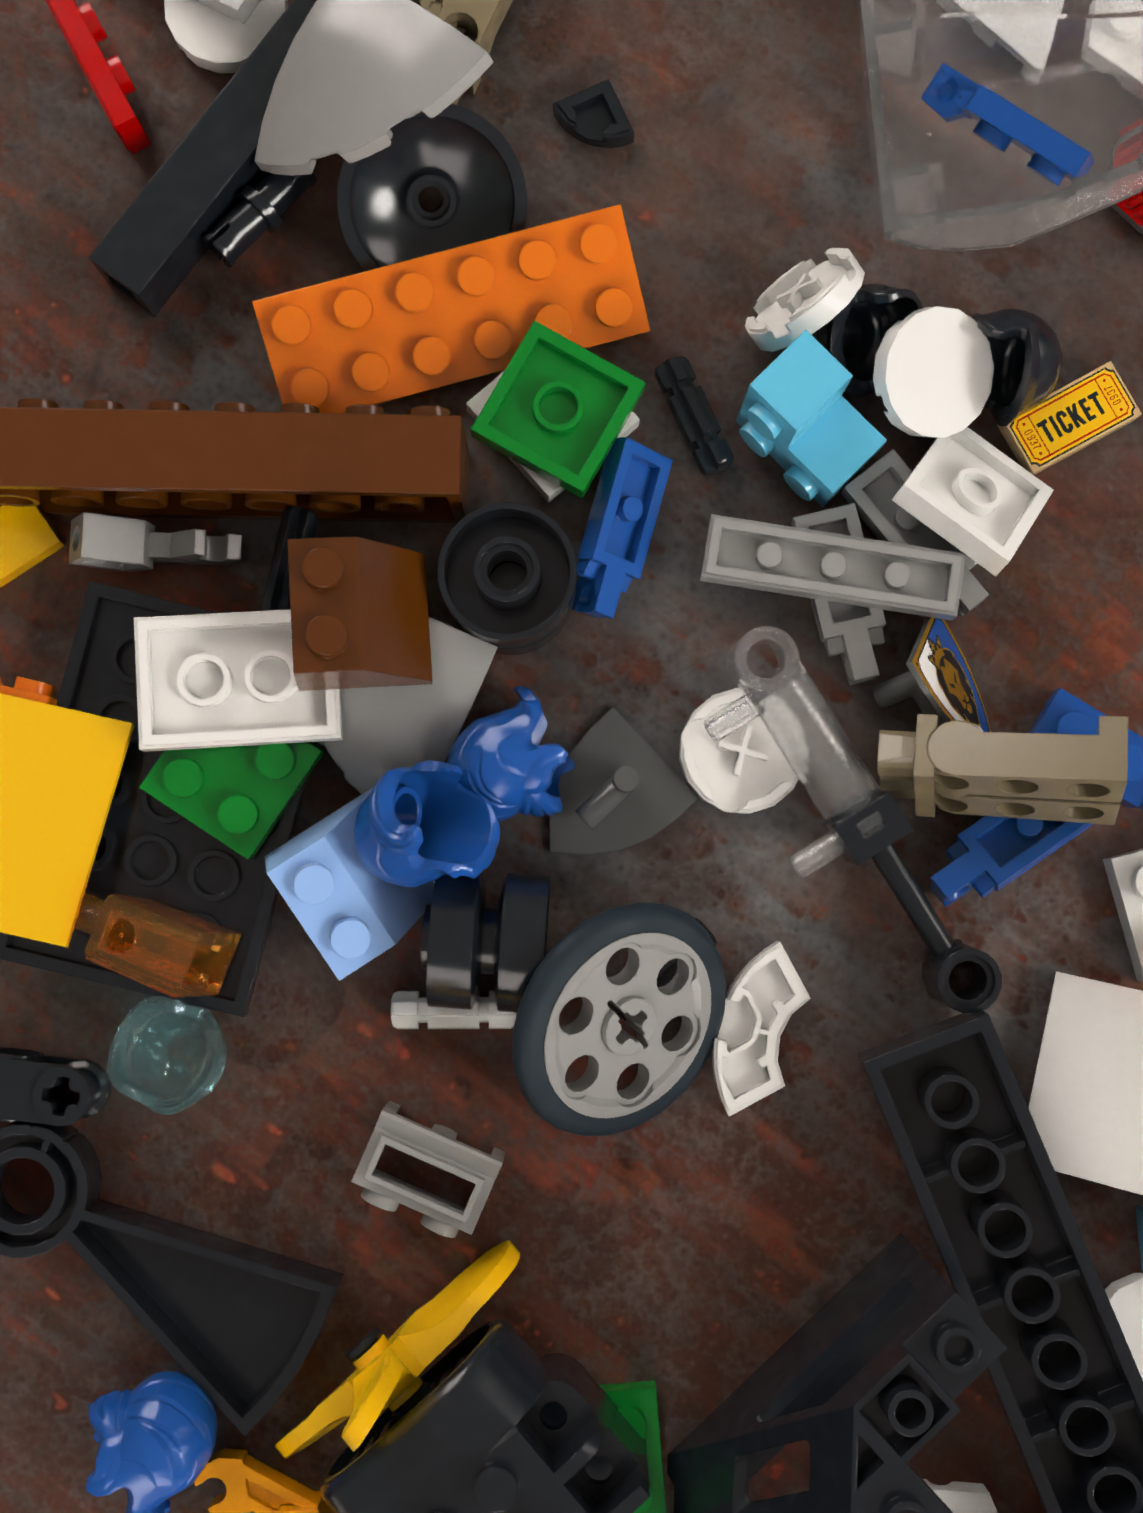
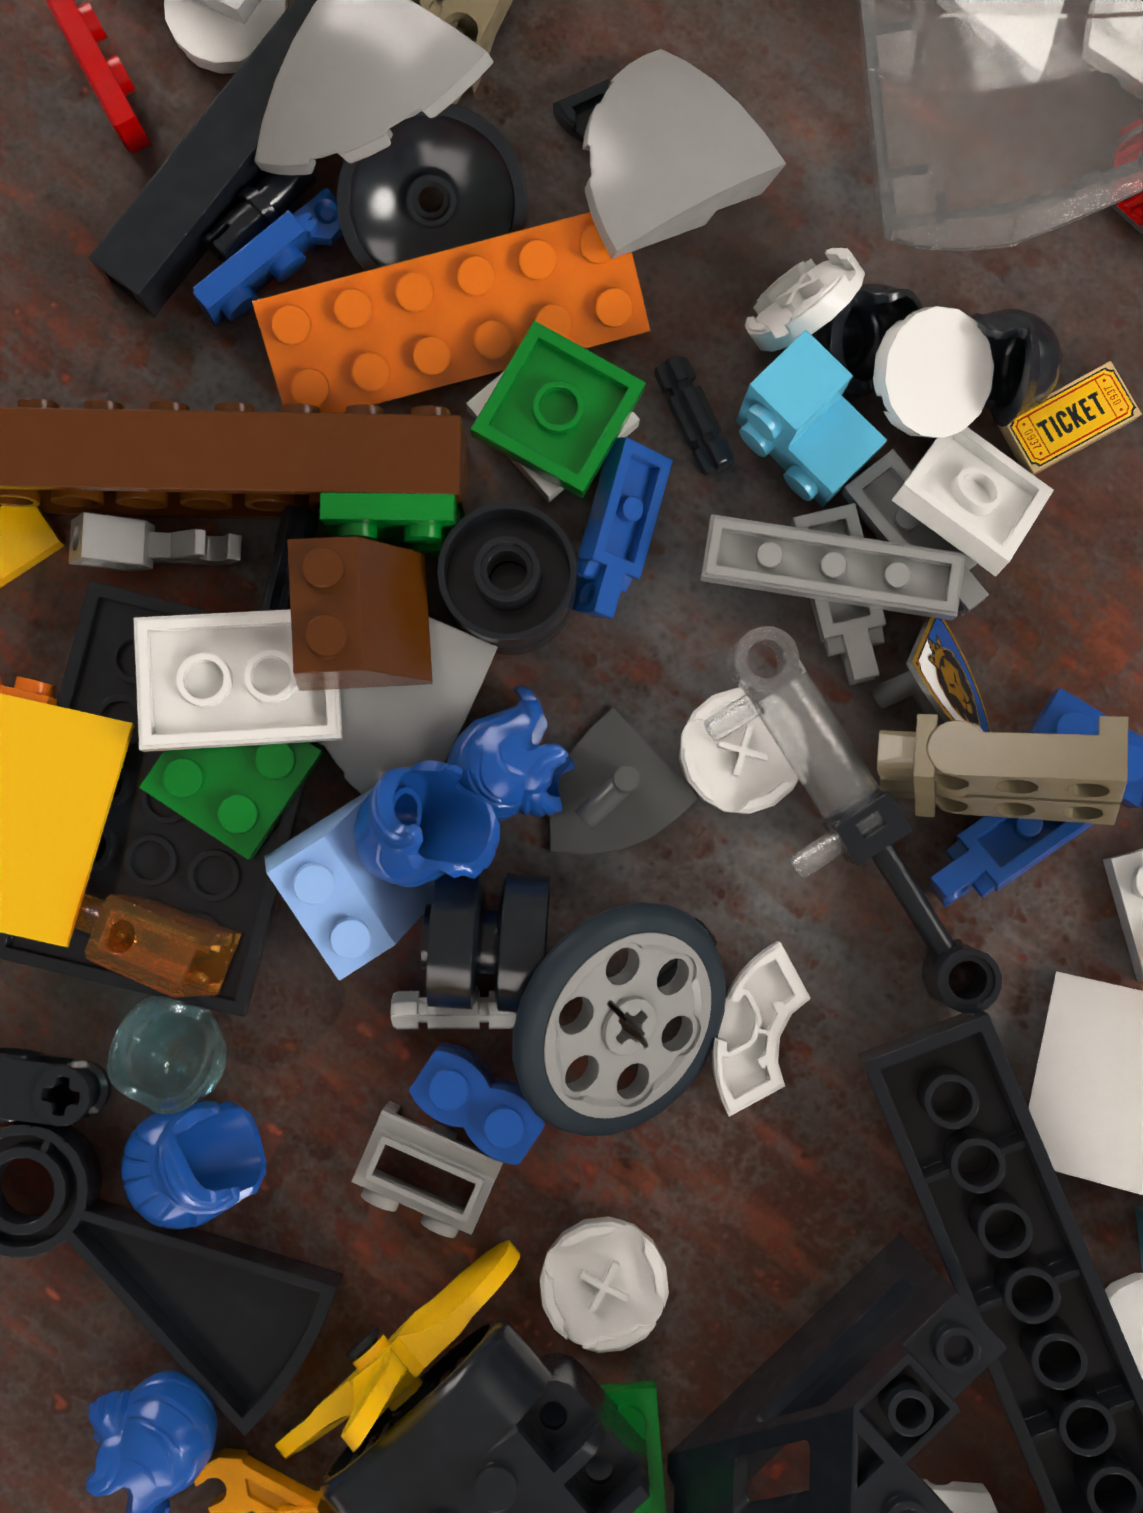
(192, 1164): none -> blue hair
(270, 255): none -> blue hinge
(392, 518): none -> green plate
(462, 1093): none -> blue brick
(604, 1284): none -> white tile
(669, 153): none -> light grey brick
(1004, 123): blue hinge -> none

